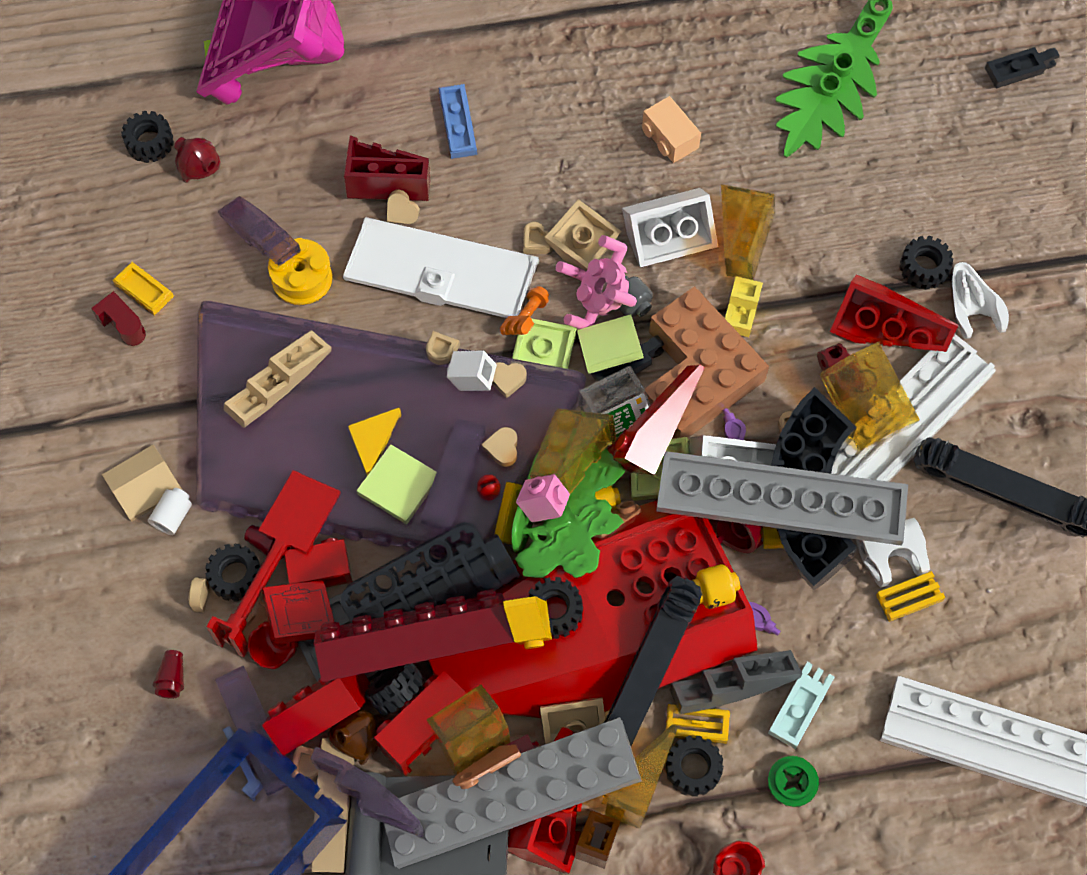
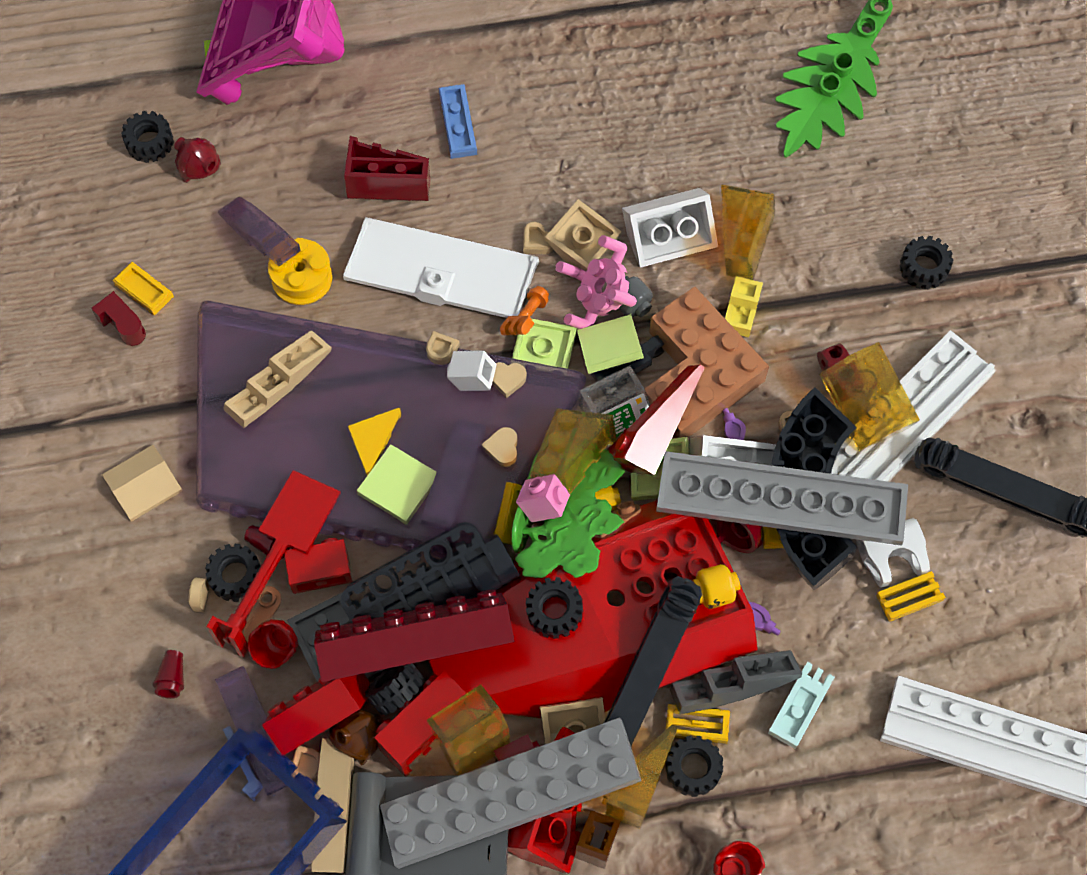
(170, 511): white brick -> none
(297, 610): red tile -> none
(374, 798): clear purple slope -> none
(401, 209): tan tile -> none
(488, 764): nougat piece -> none
(490, 491): red hinge -> none
(528, 621): yellow slope -> none
(671, 129): light nougat brick -> none
(793, 766): green gear -> none
(881, 315): red wedge -> none
(974, 297): white animal -> none
(1020, 66): black plate -> none

